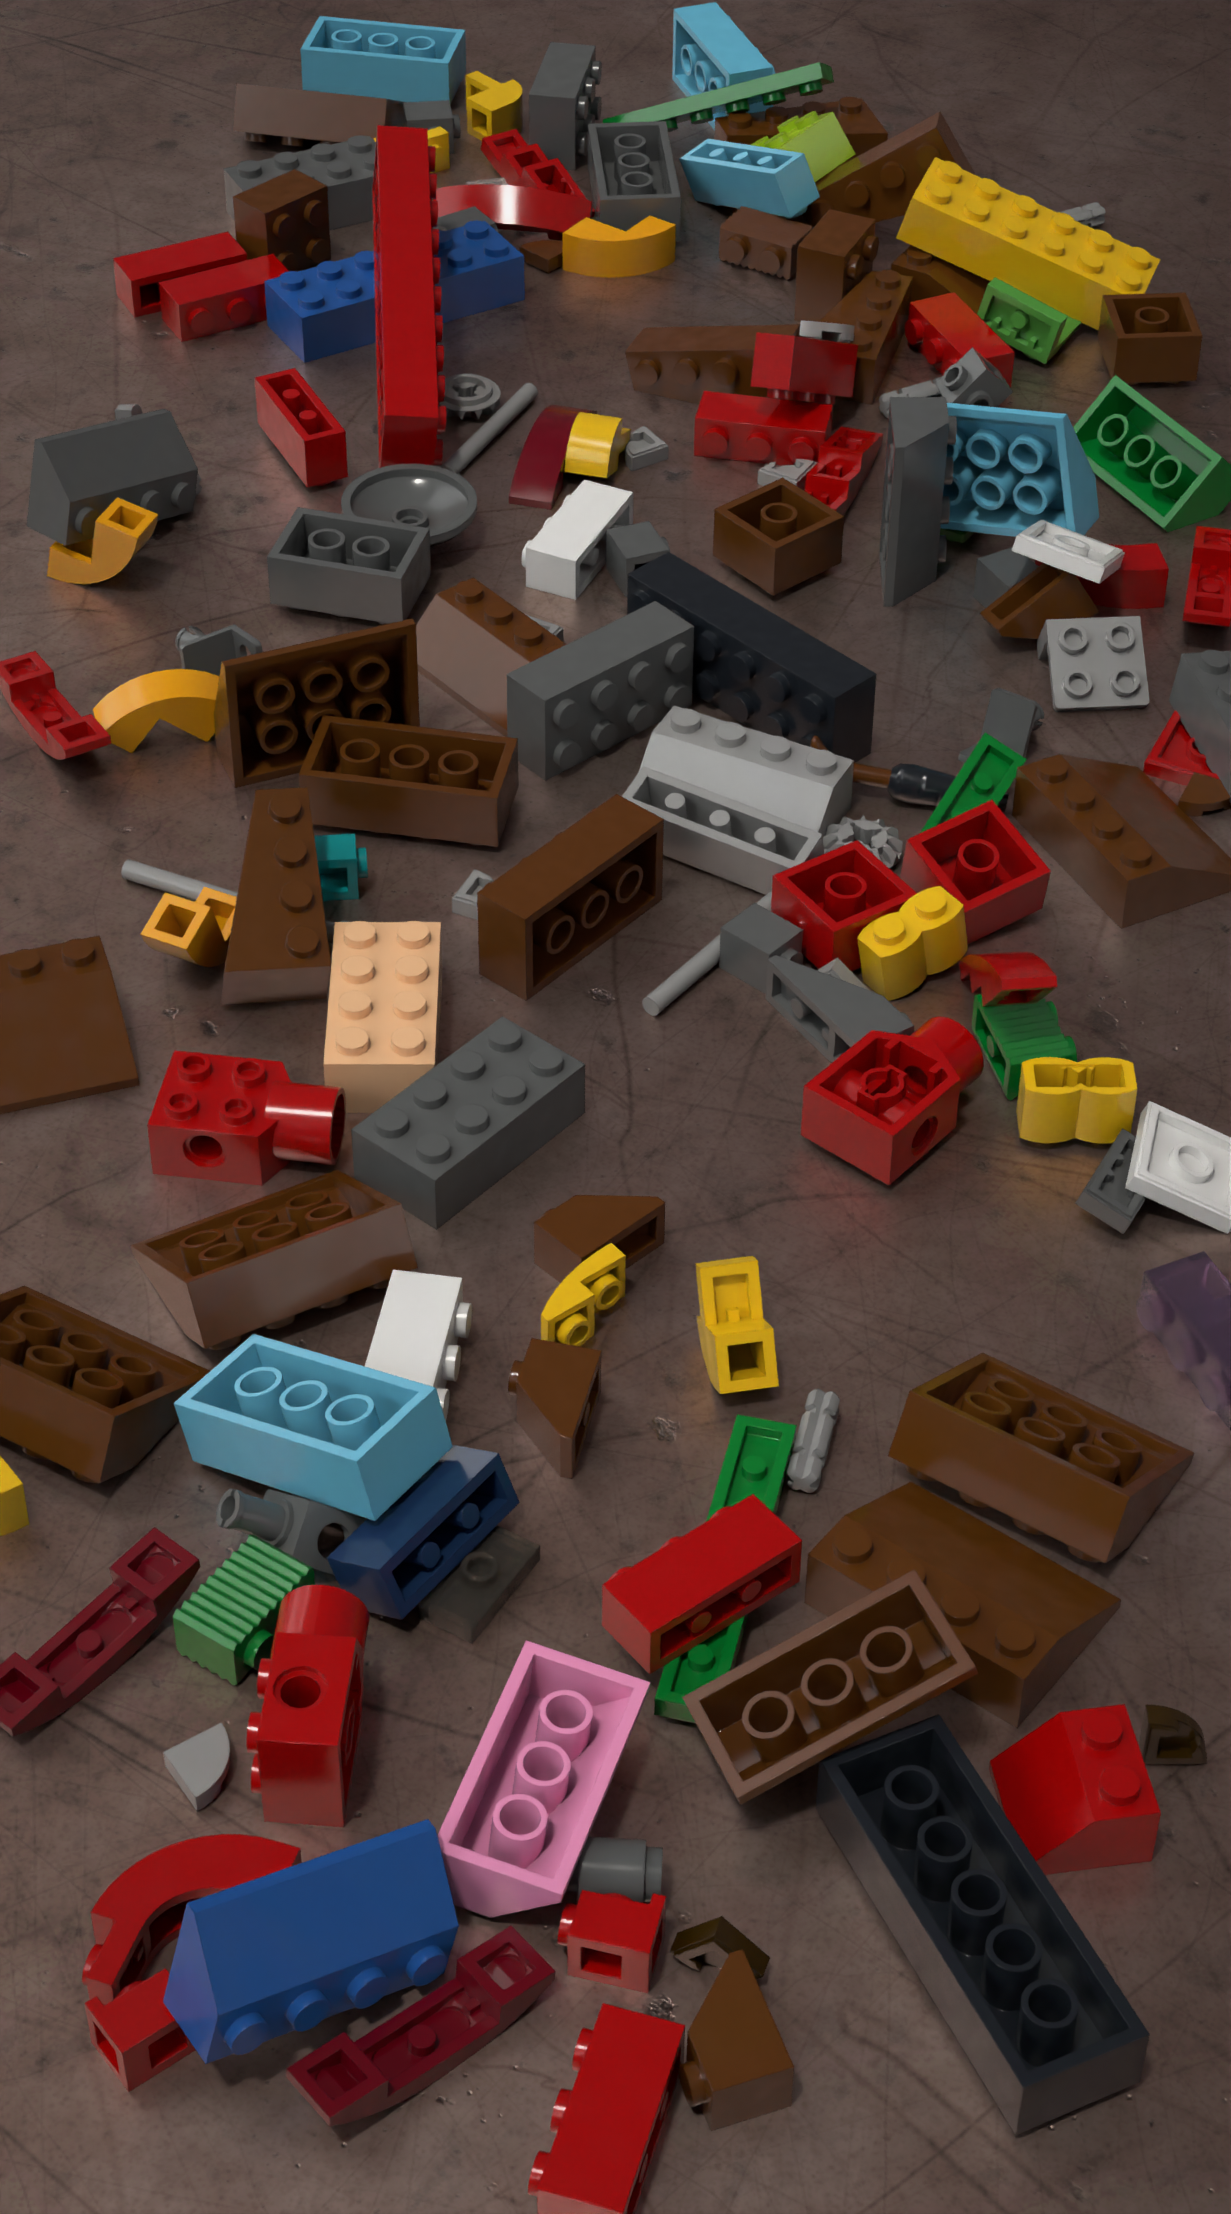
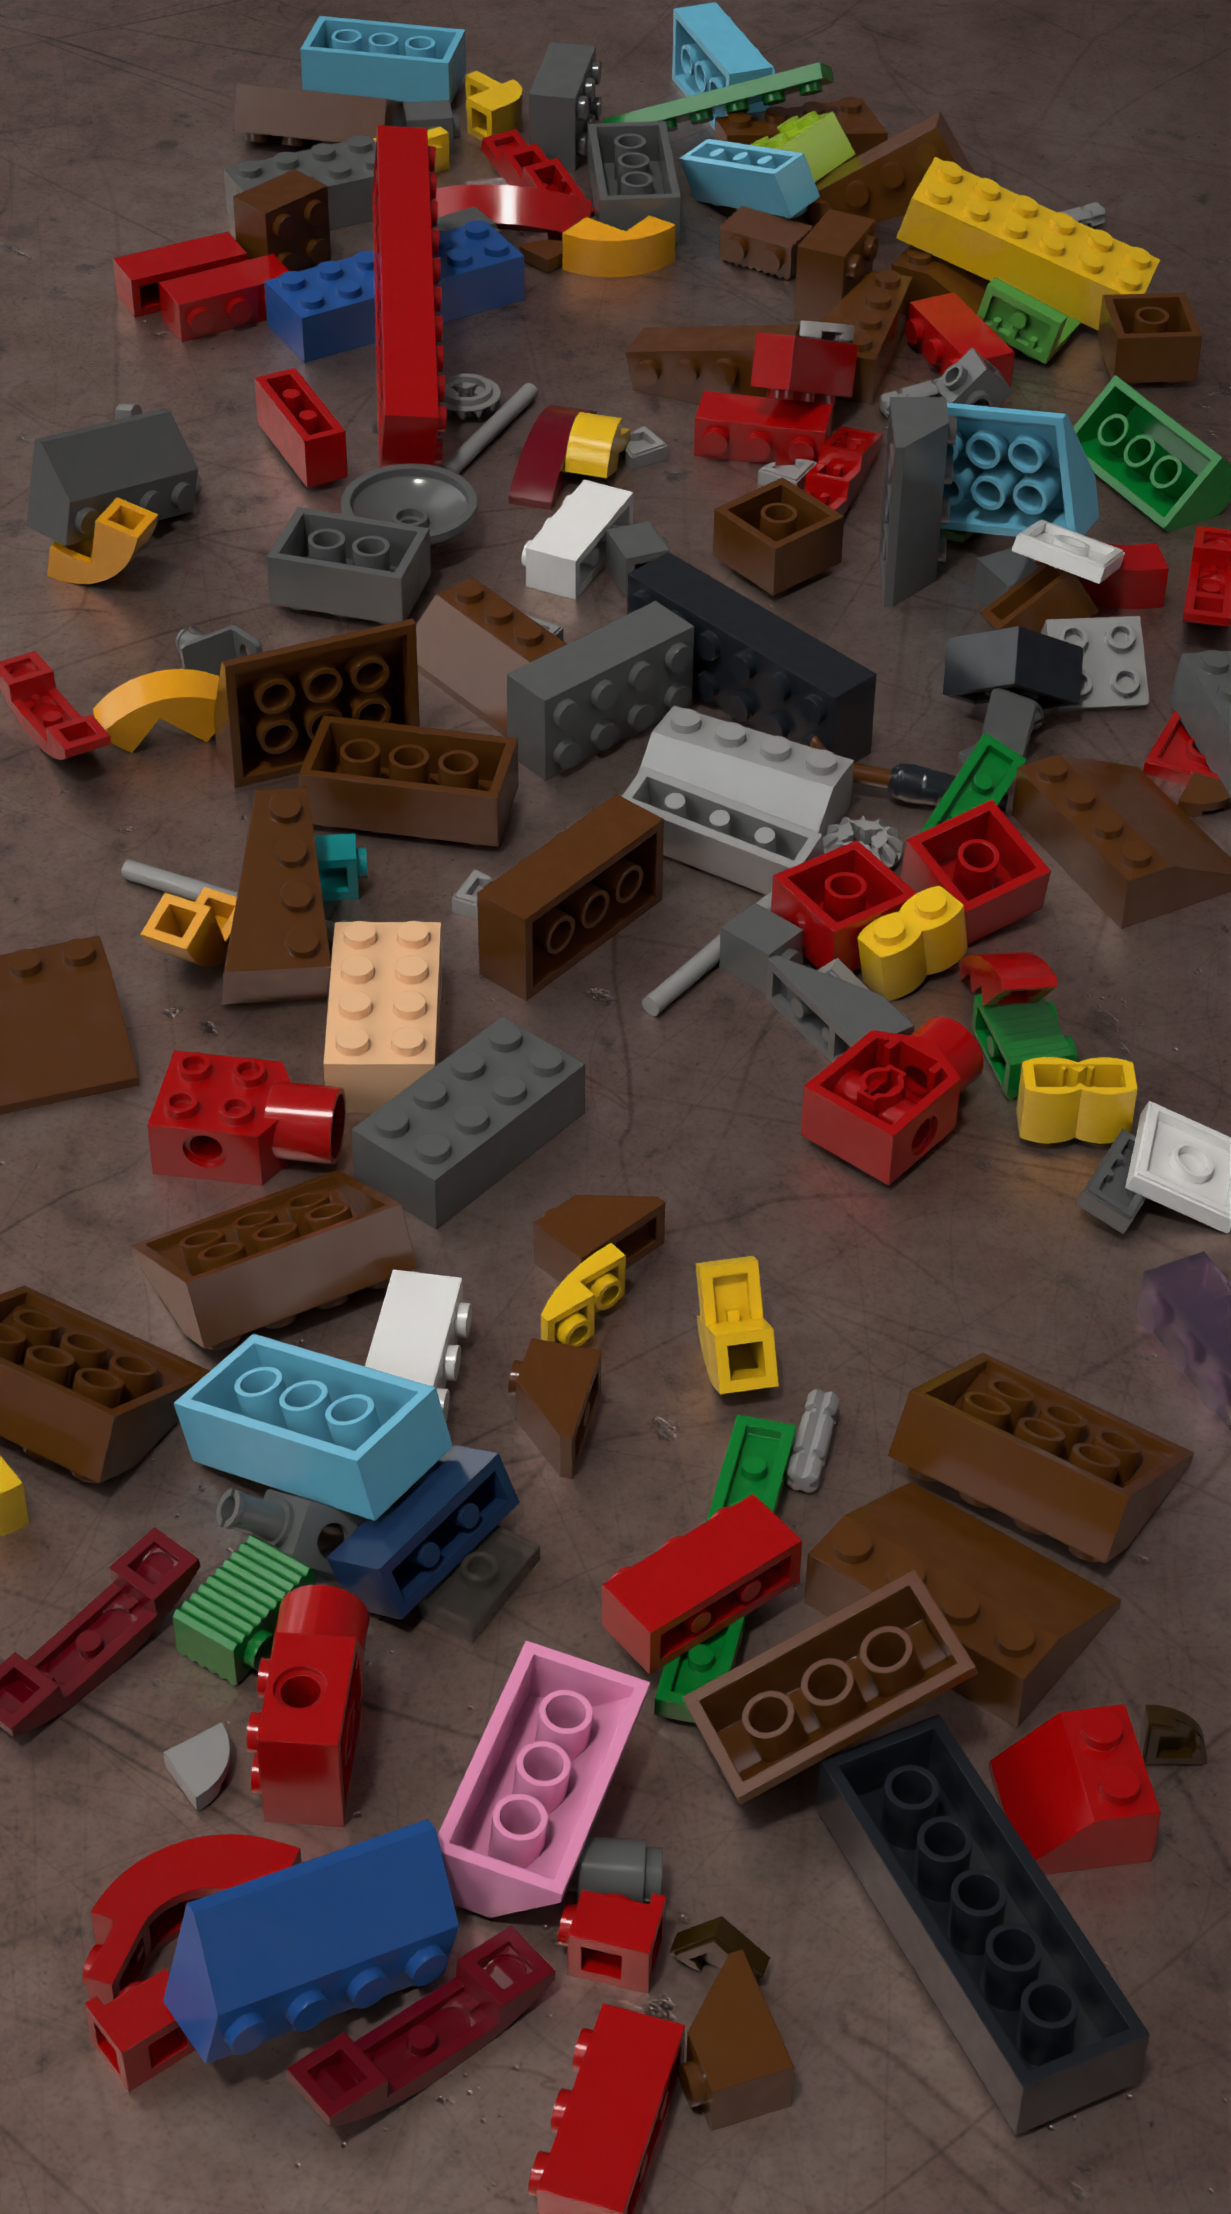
(1015, 661): none -> black panel

